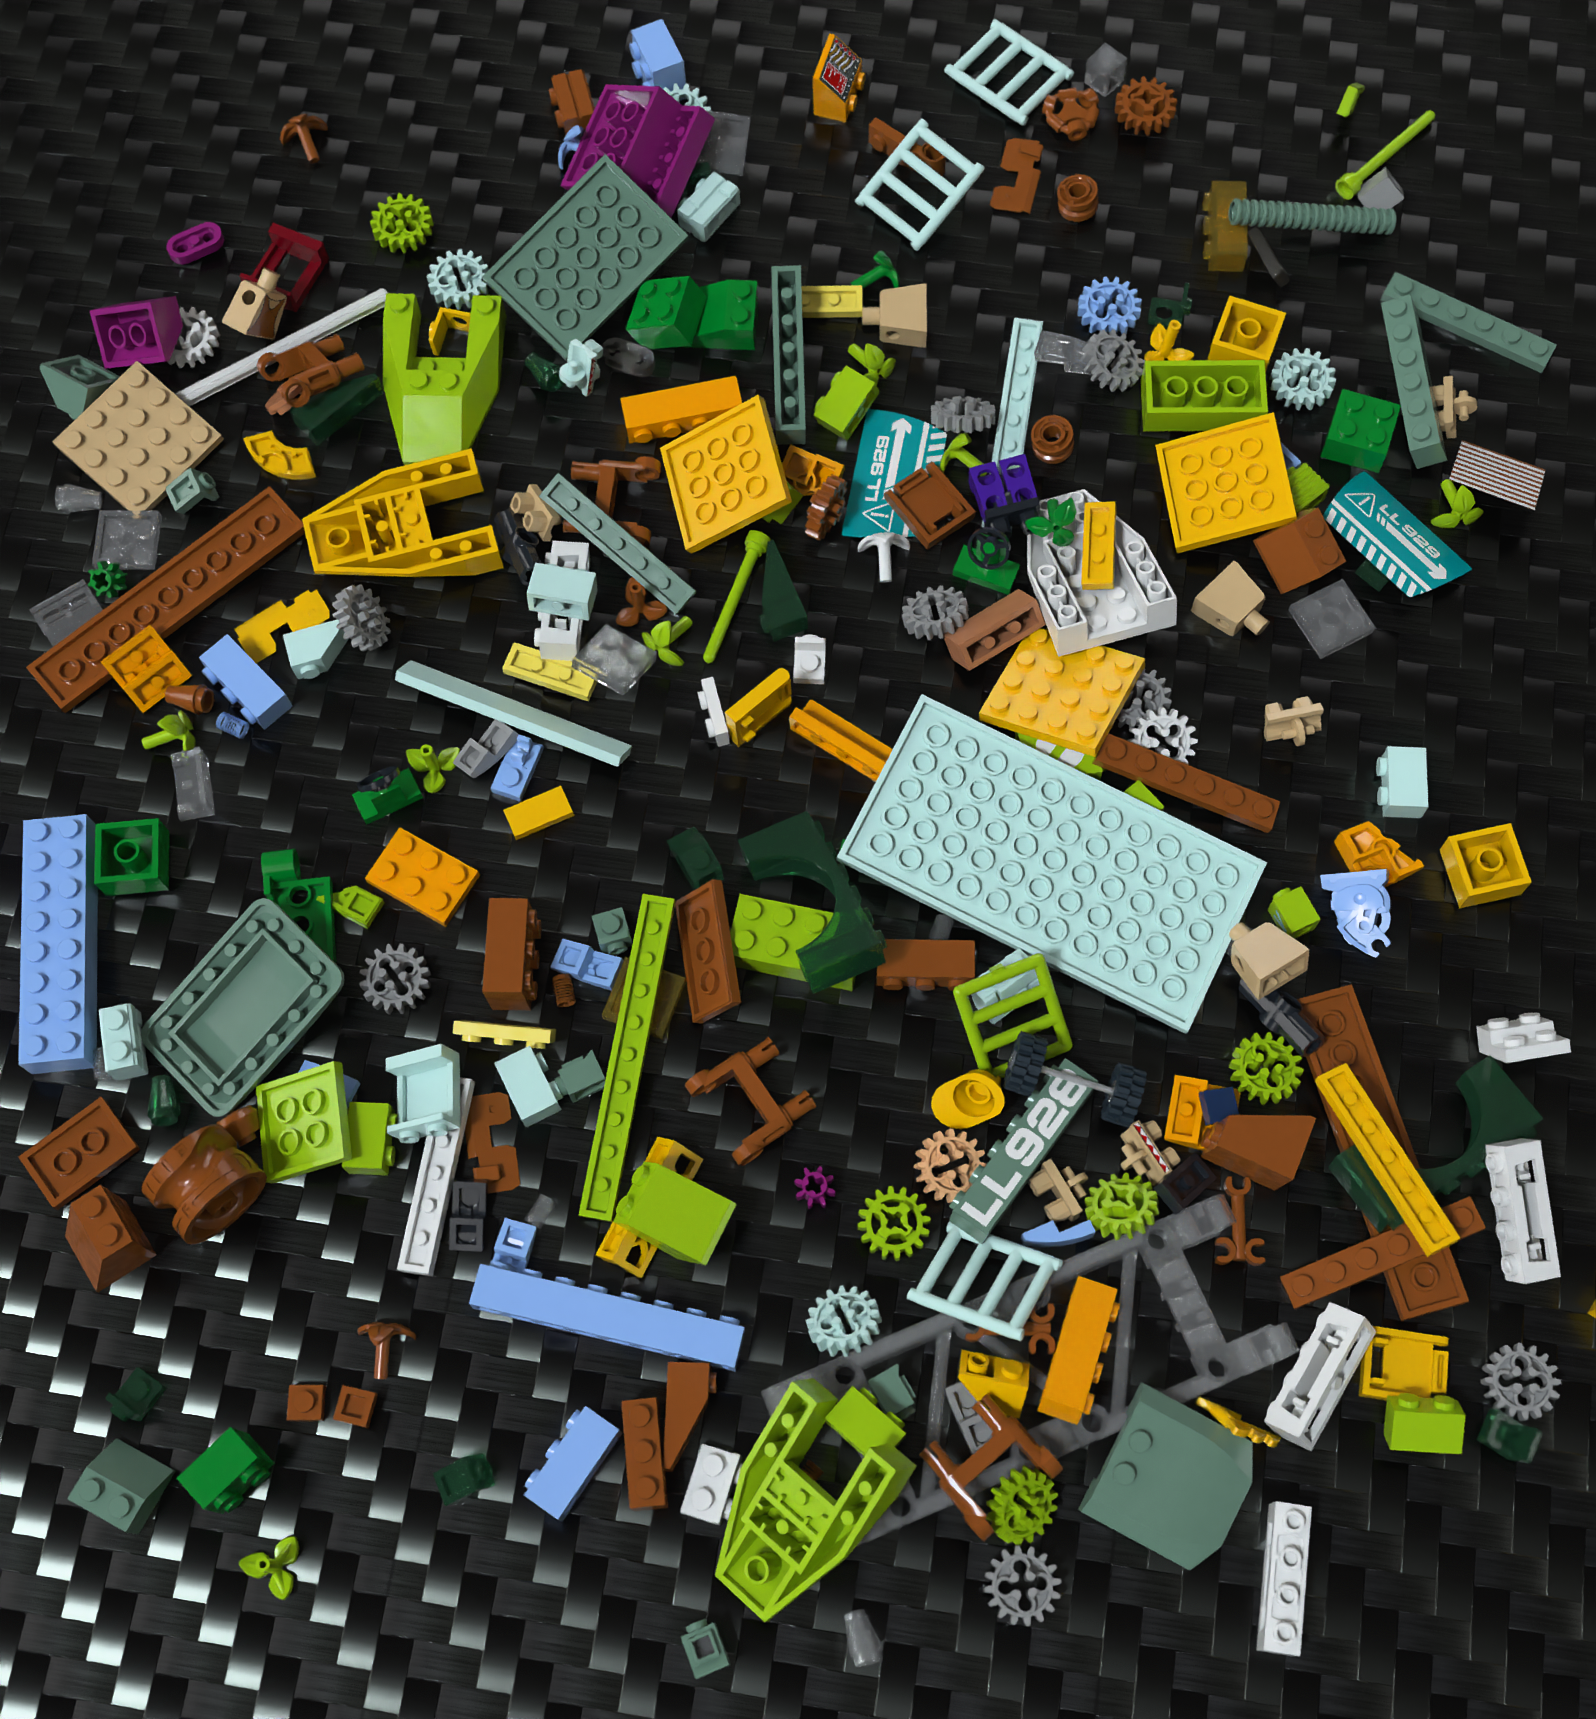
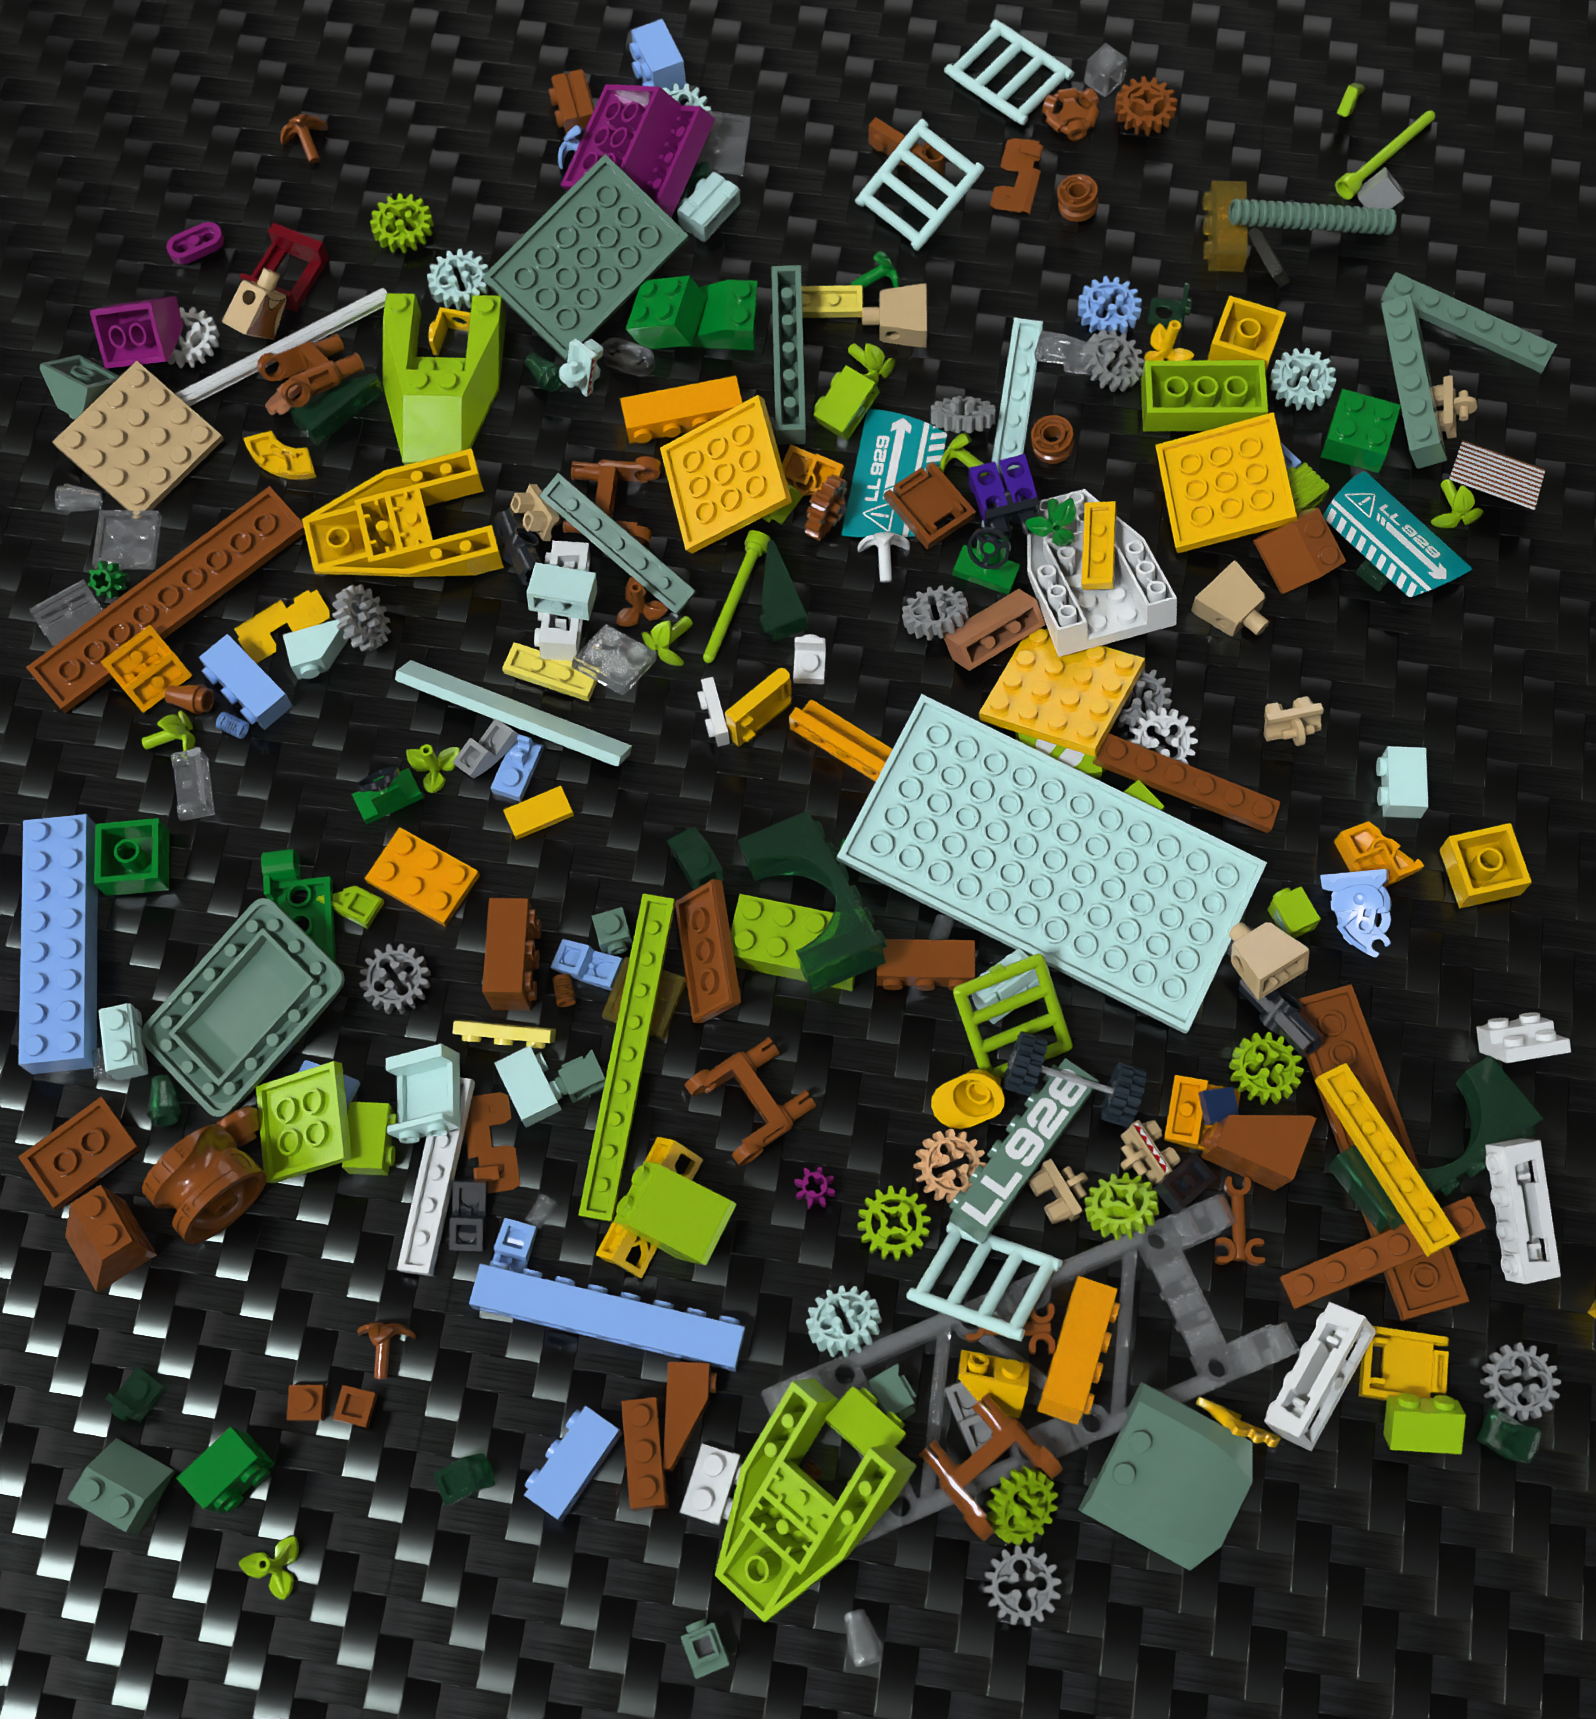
(190, 489): sand green bracket -> none
(837, 80): slope -> none
(1048, 1235): light blue slope -> none
(1284, 1579): white brick -> none
(1331, 618): clear plate -> none

